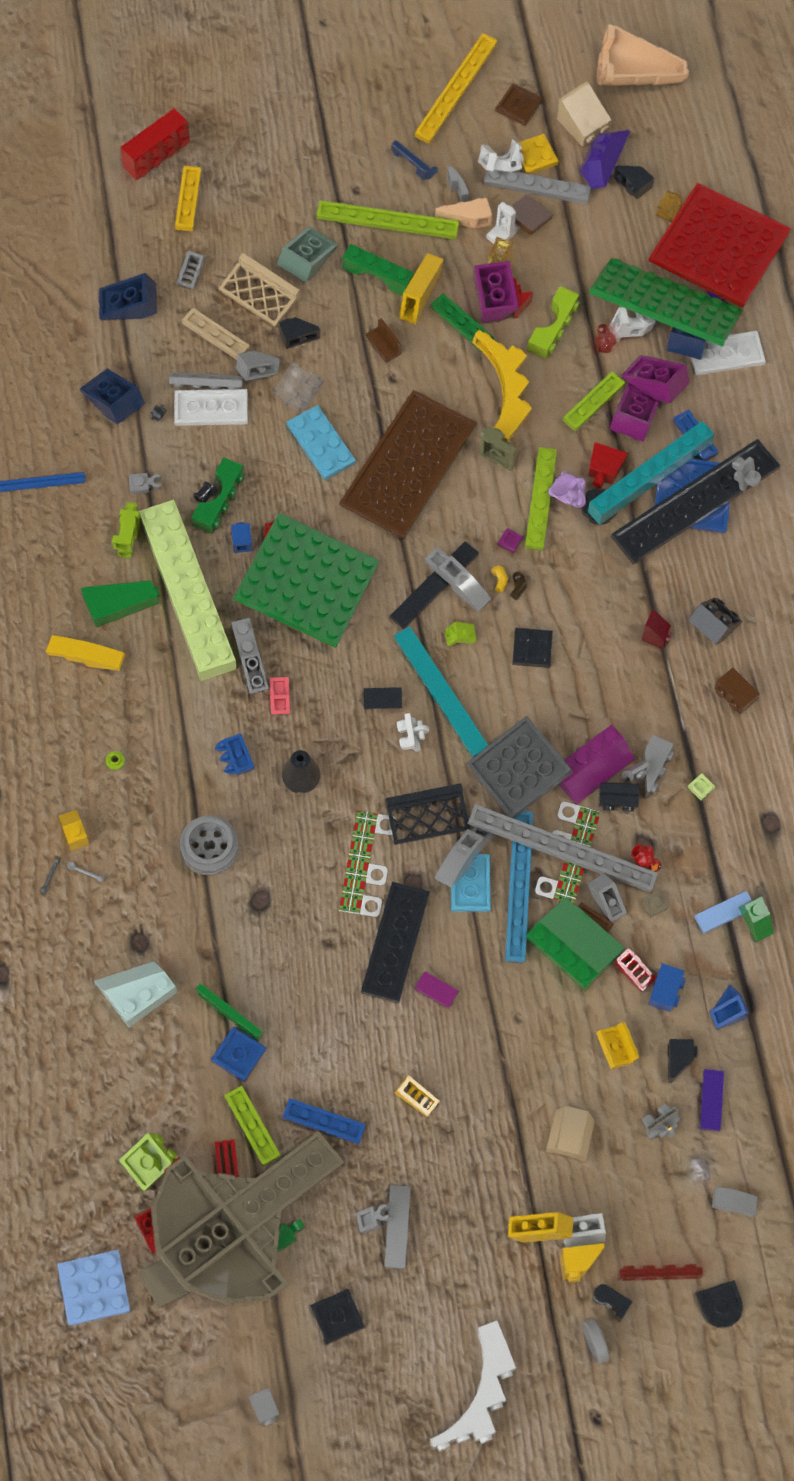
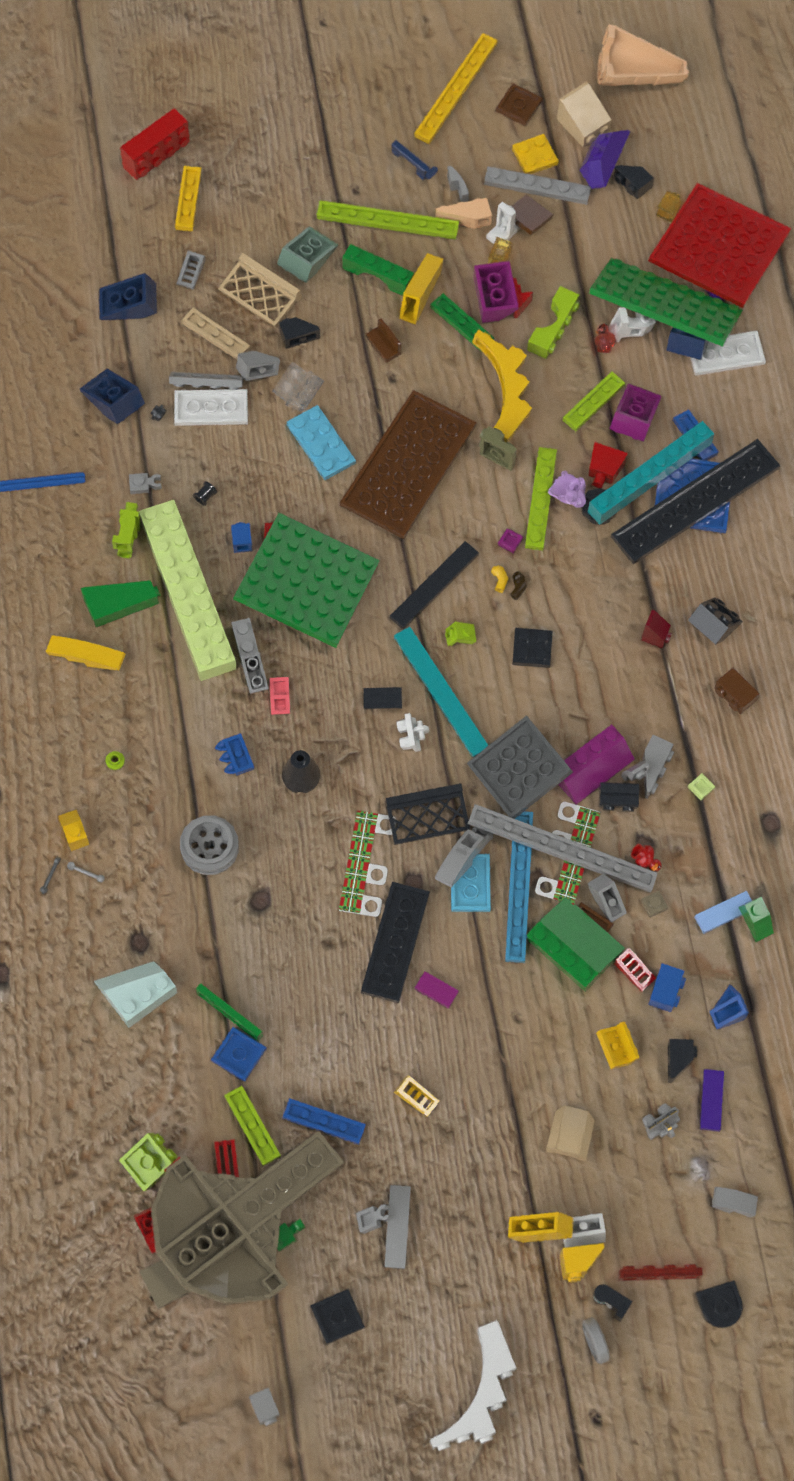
(93, 1288): light blue plate -> none
(209, 514): green arch -> none
(459, 578): light grey slope -> none
(489, 159): white tile -> none
(658, 377): magenta slope -> none
(746, 473): light grey hips -> none

